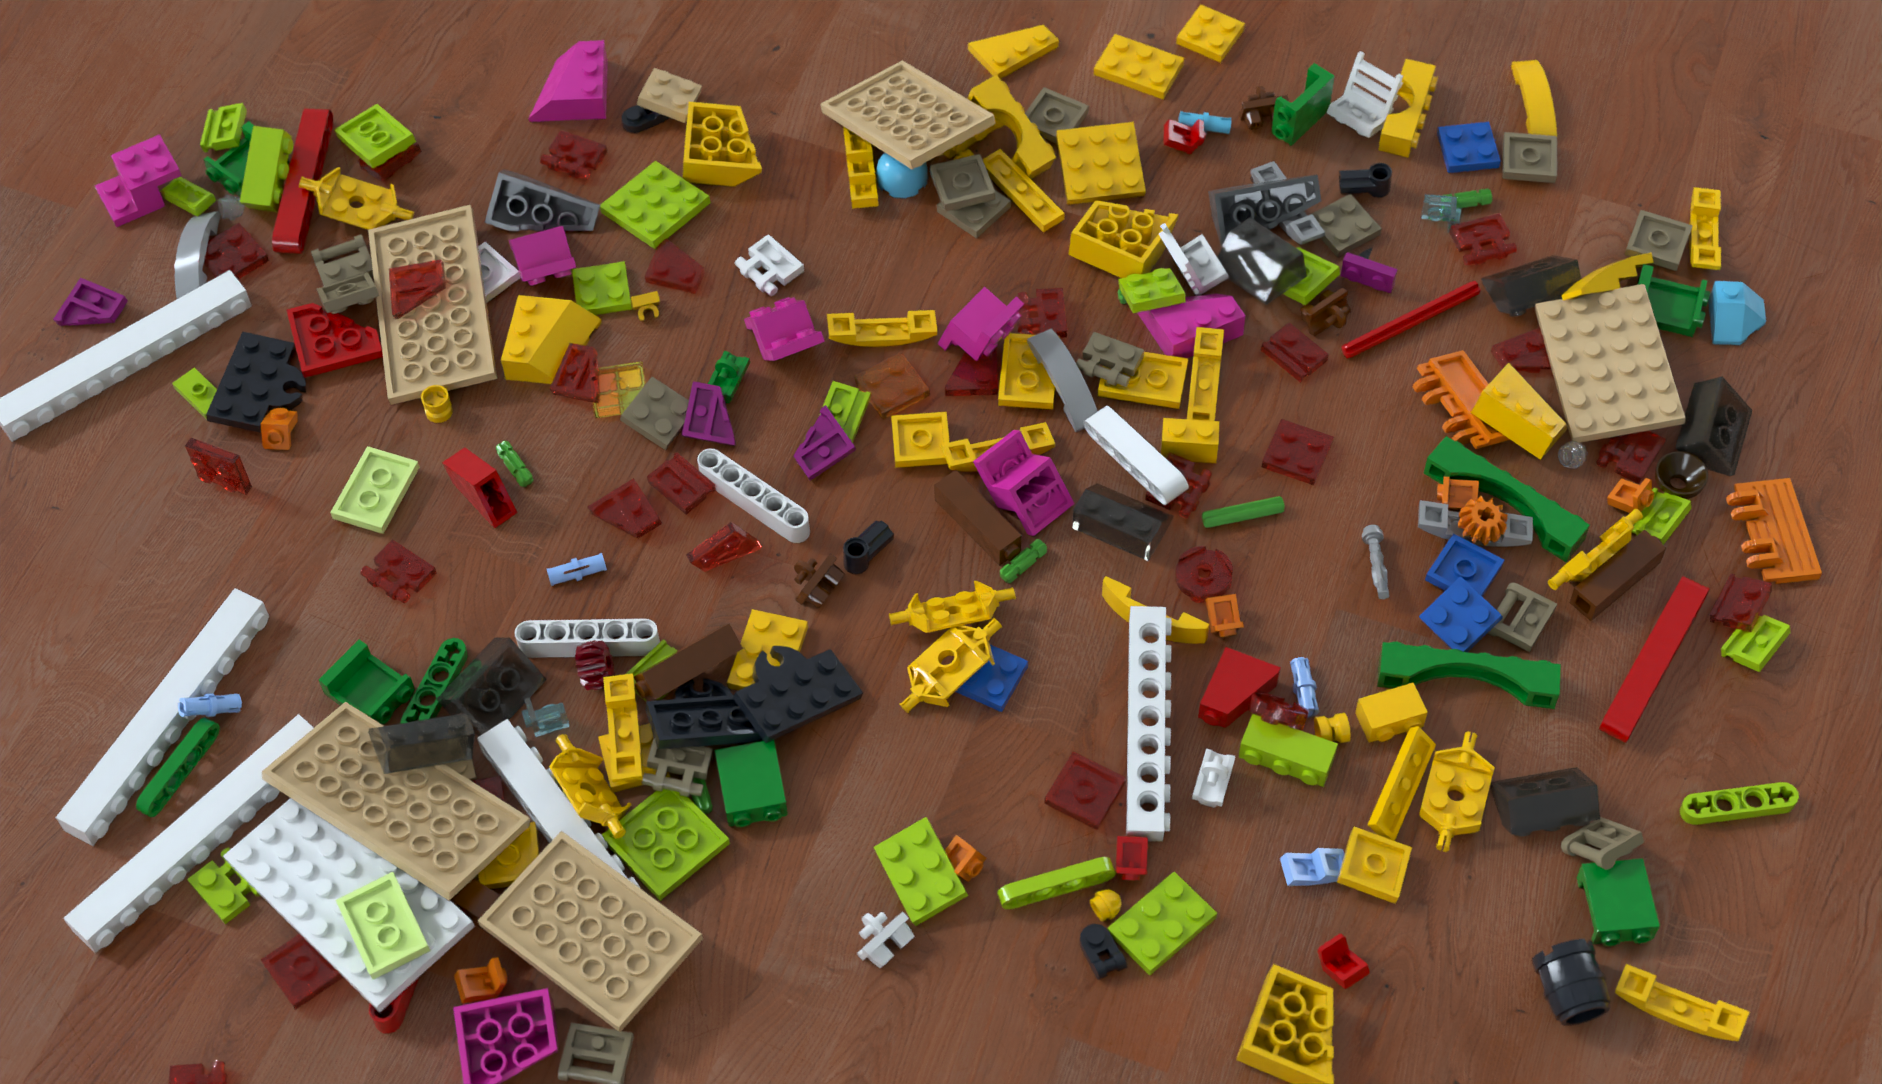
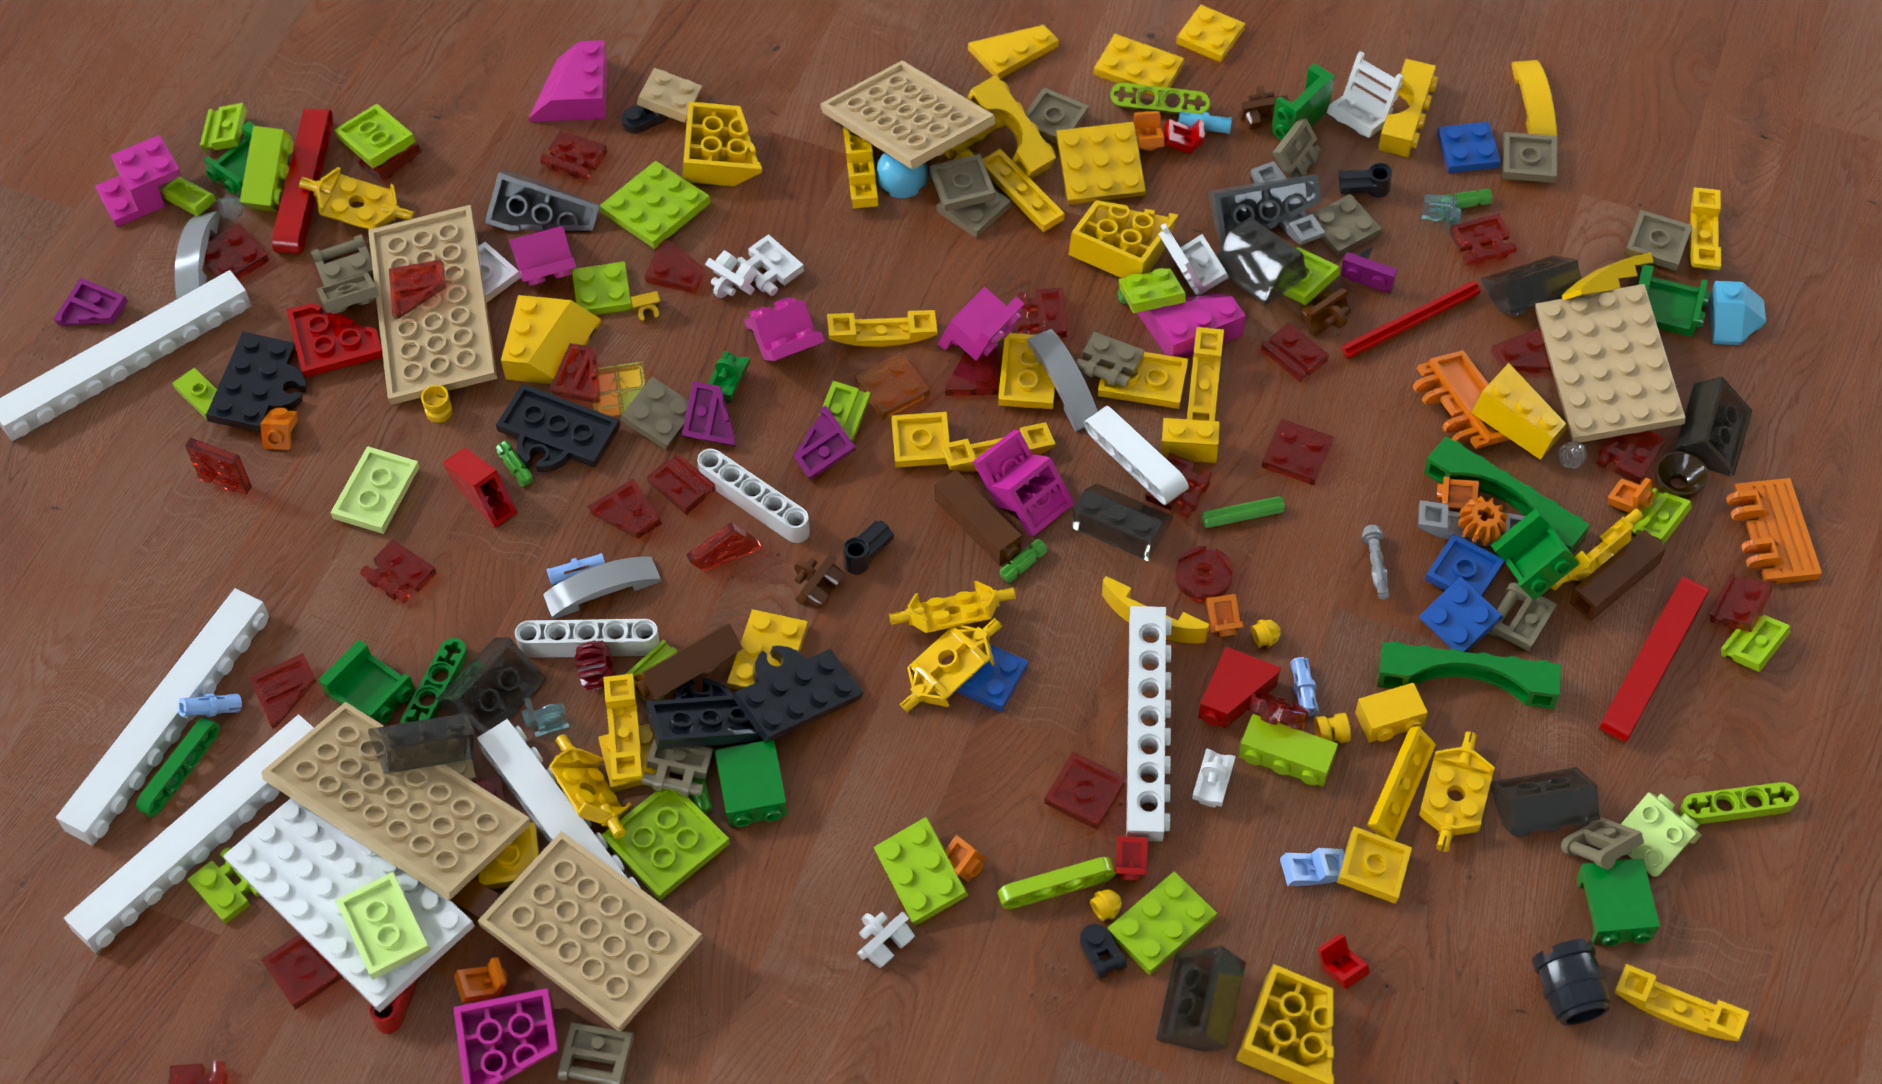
(282, 687): none -> clear red wing
(556, 429): none -> black plate
(600, 581): none -> light grey slope
(740, 279): none -> white hips
(1148, 130): none -> orange bracket
(1160, 94): none -> lime beam
(1201, 999): none -> clear smoke slope
(1265, 633): none -> yellow plate
(1297, 147): none -> dark tan plate
(1535, 554): none -> green panel
(1662, 830): none -> yellowish green bracket

